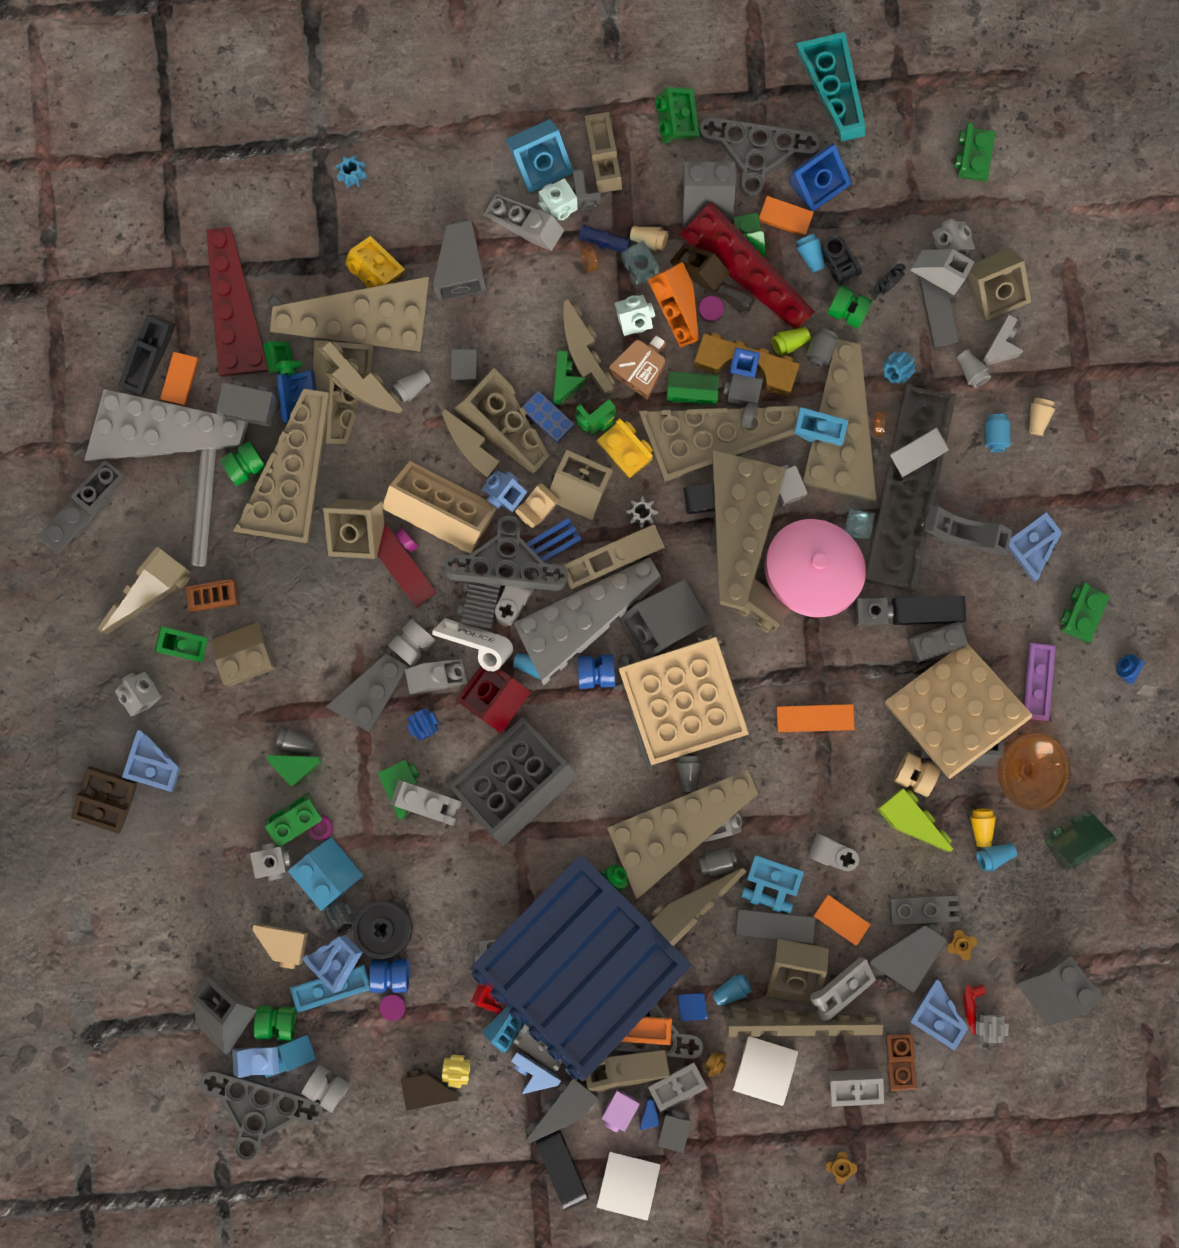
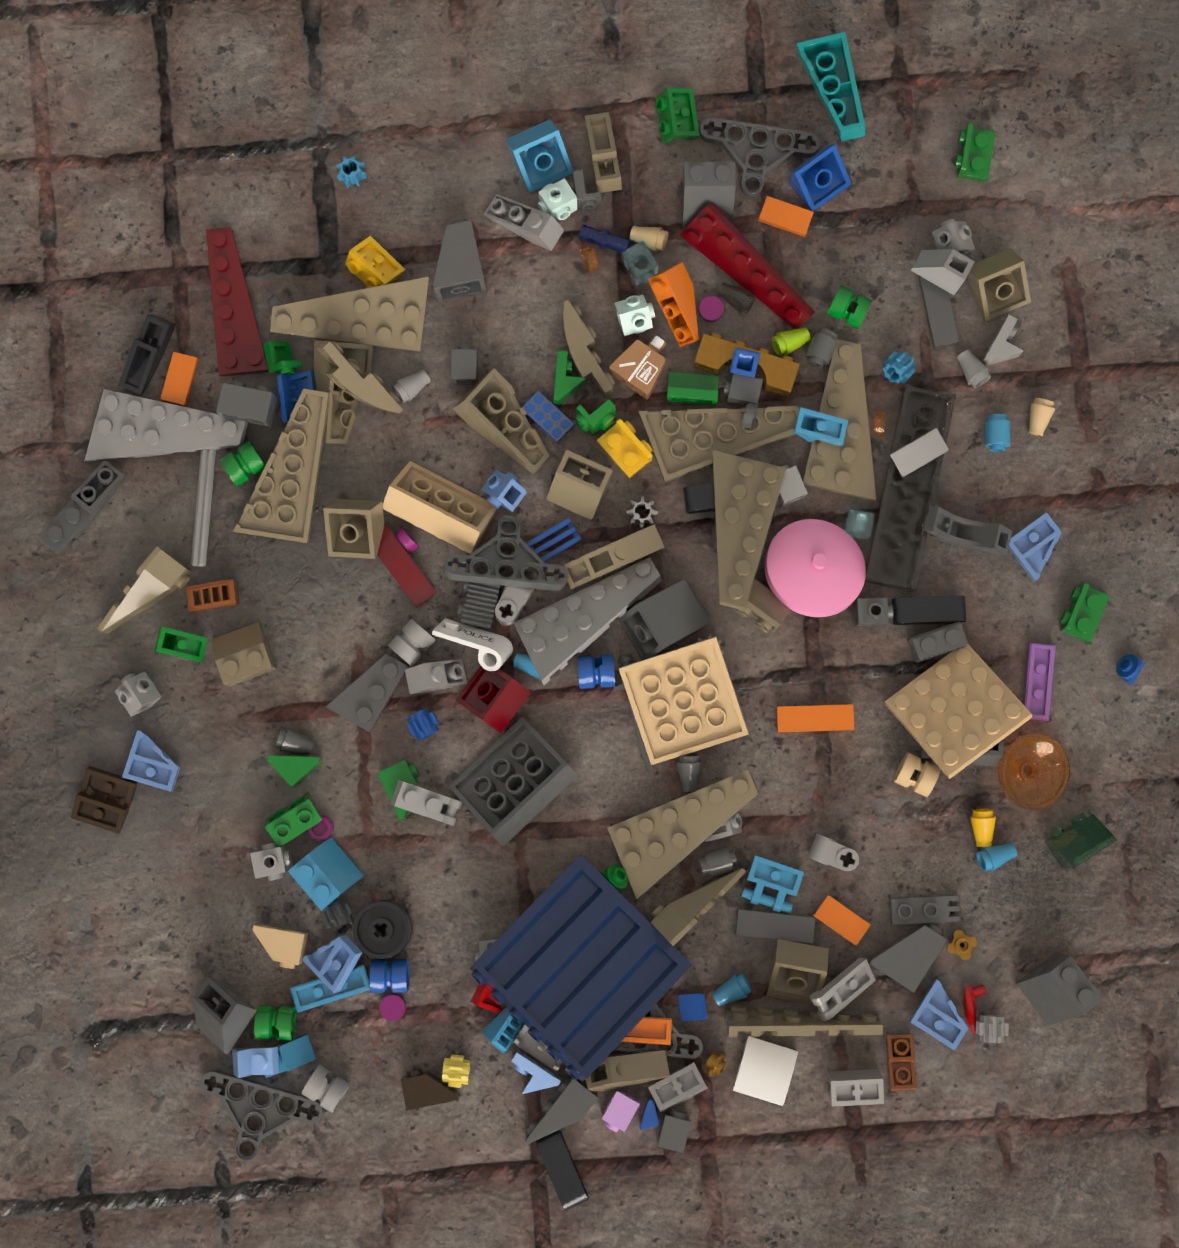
(471, 446): dark tan slope -> none
(537, 506): tan bracket -> none
(628, 1186): white slope -> none
(701, 266): dark brown slope -> none
(751, 230): green slope -> none
(811, 252): dark azure cone -> none
(841, 261): black piece -> none
(841, 1175): pearl gold plate -> none
(889, 280): black gear -> none
(906, 816): lime slope -> none

